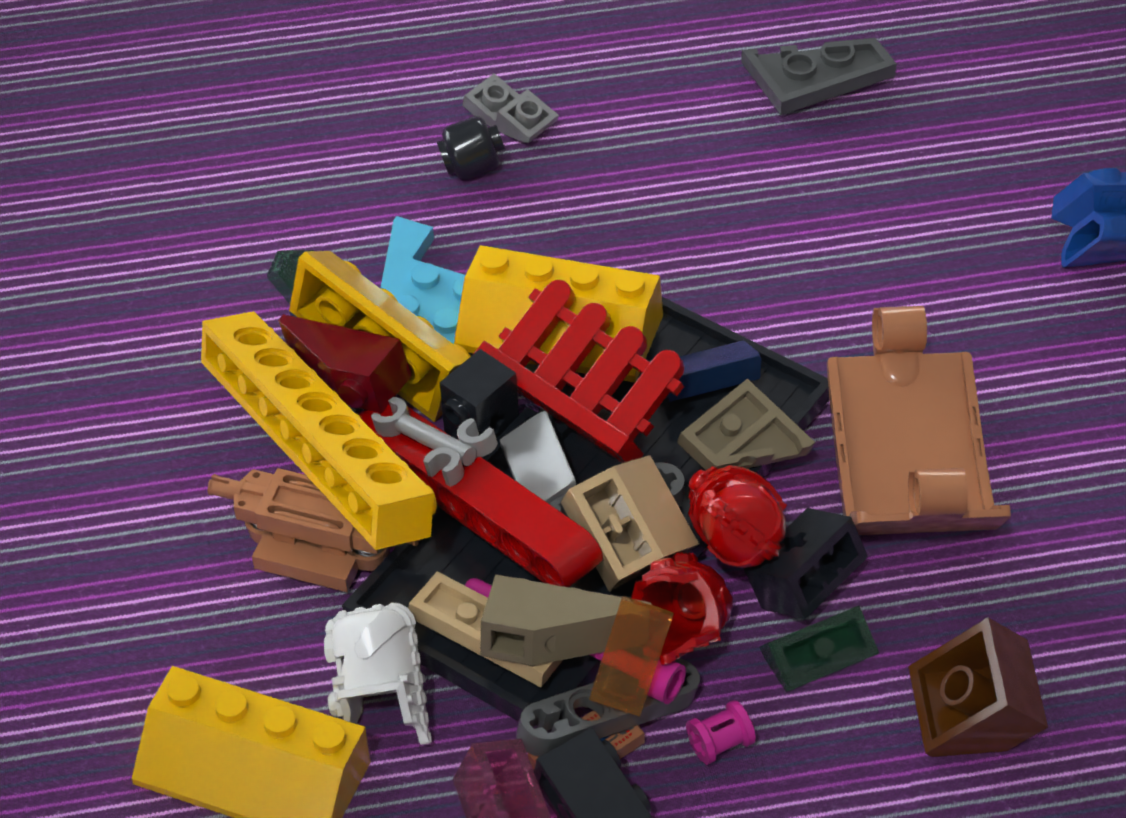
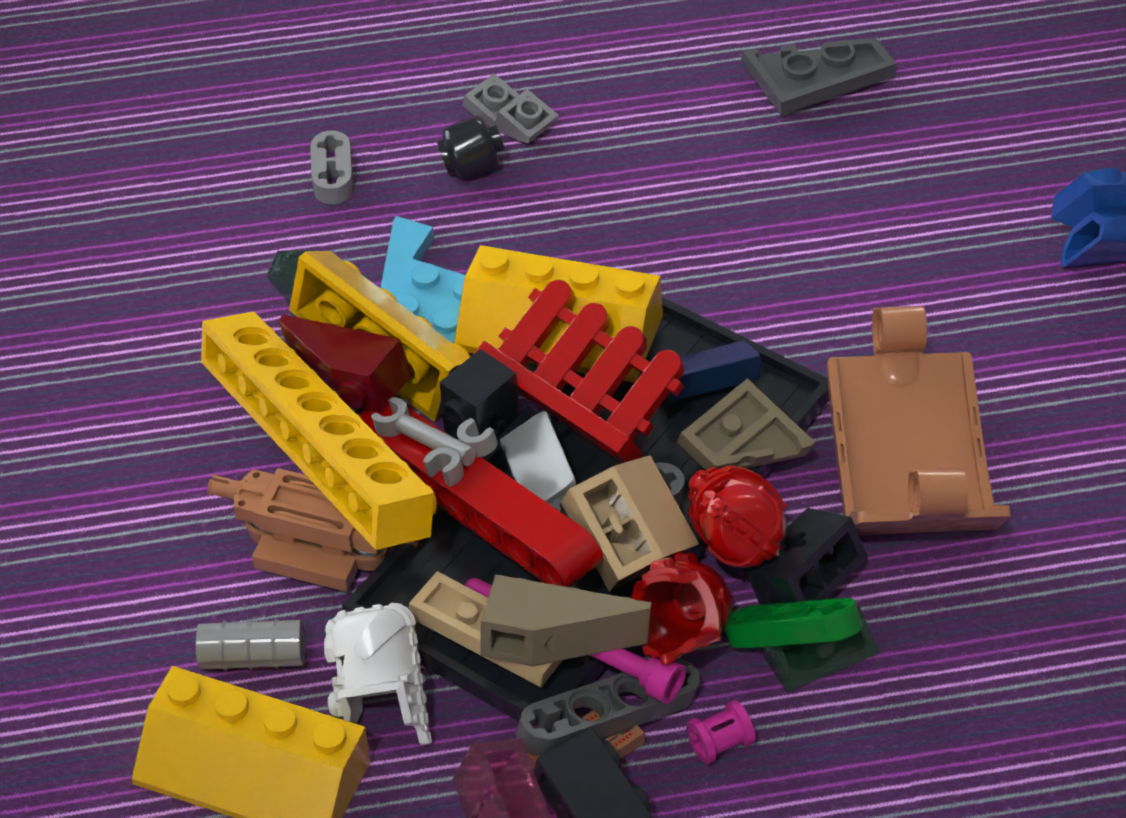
(250, 644): none -> light grey axle
(325, 167): none -> light grey beam
(631, 656): clear orange tile -> none
(793, 623): none -> green beam
(977, 693): reddish brown slope -> none

